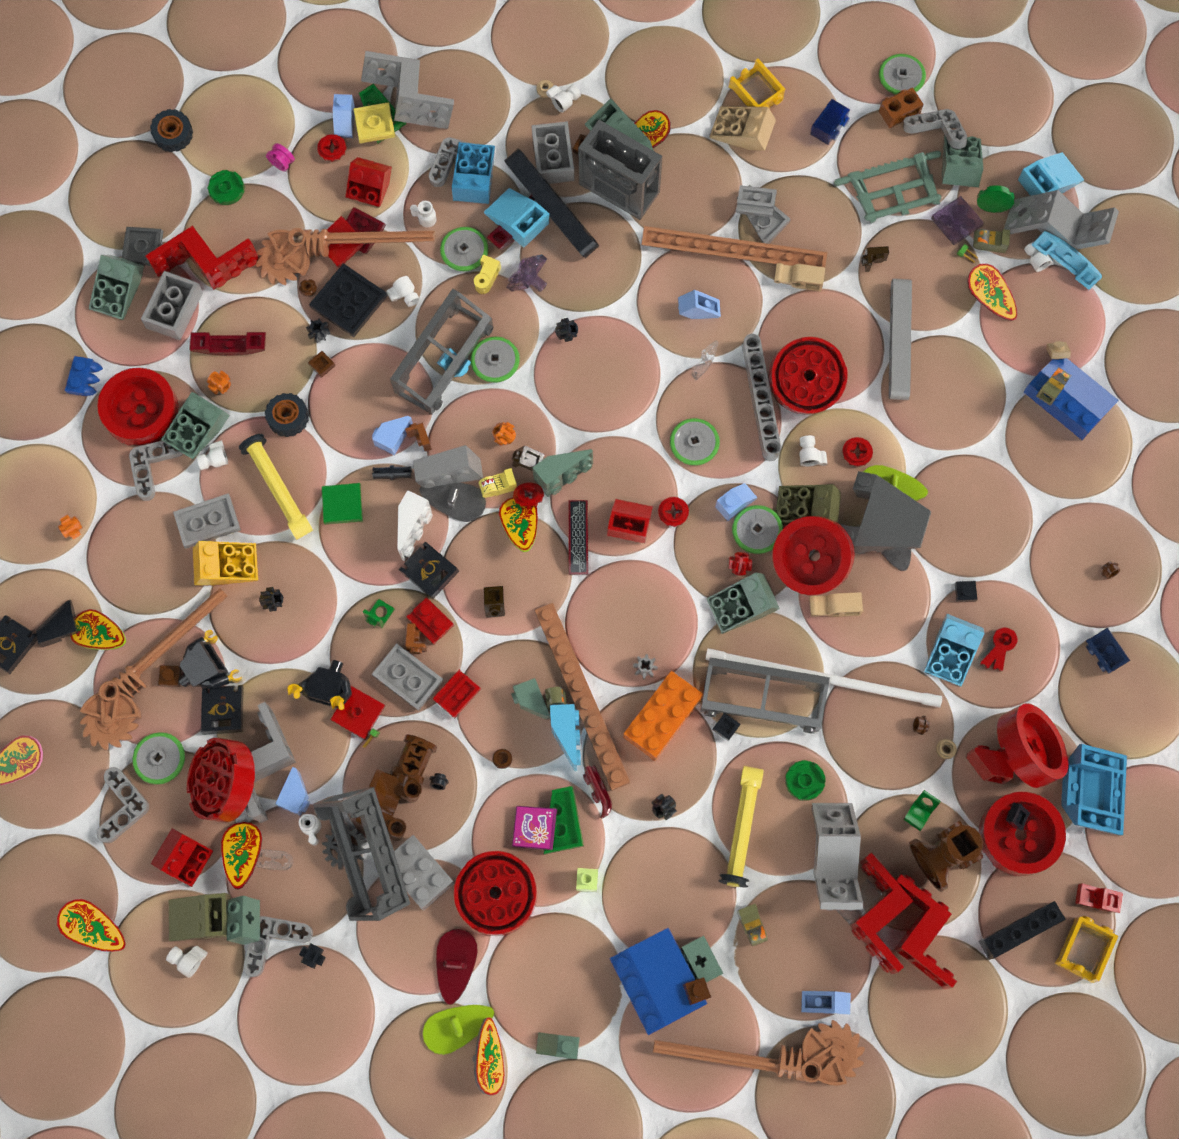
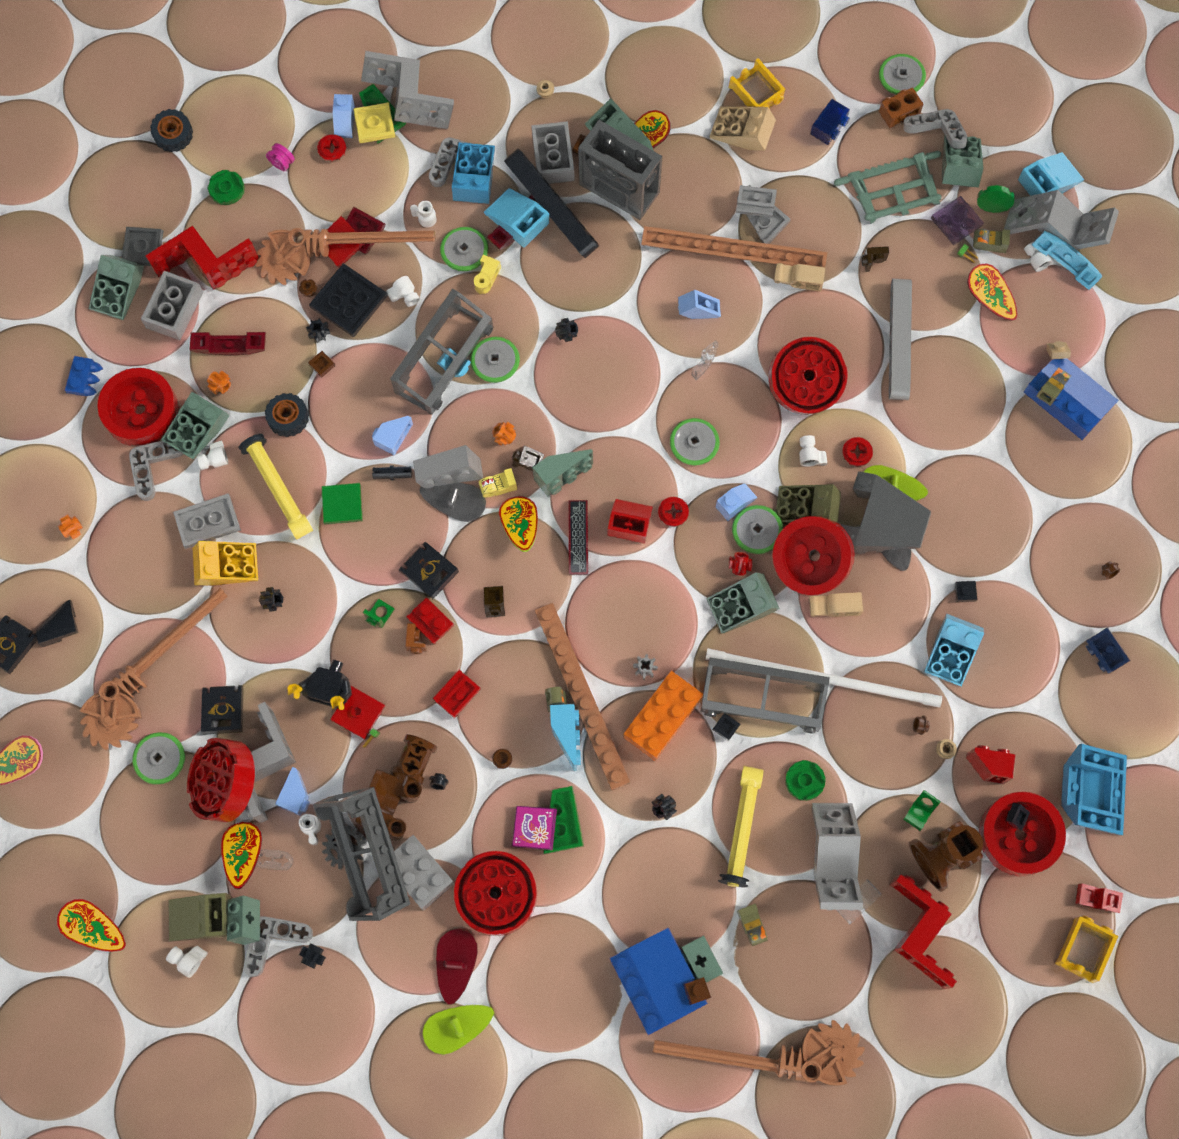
(97, 631): shield -> none
(129, 809): light grey beam -> none
(169, 676): reddish brown plate -> none
(181, 857): red slope -> none
(203, 666): black torso -> none
(368, 181): red slope -> none
(407, 677): light grey plate -> none
(412, 516): white slope -> none
(419, 431): dark orange bracket -> none
(488, 1059): shield -> none
(527, 274): clear purple plate -> none
(530, 489): red gear -> none
(530, 698): sand green slope -> none
(557, 1045): sand green slope -> none
(561, 99): white piece -> none
(587, 880): yellowish green brick -> none
(600, 793): dark red piece -> none
(759, 405): light grey beam -> none
(826, 1002): light blue slope -> none
(880, 914): red bracket -> none
(1004, 640): red piece -> none
(1021, 930): black brick -> none
(1032, 745): red brick -> none

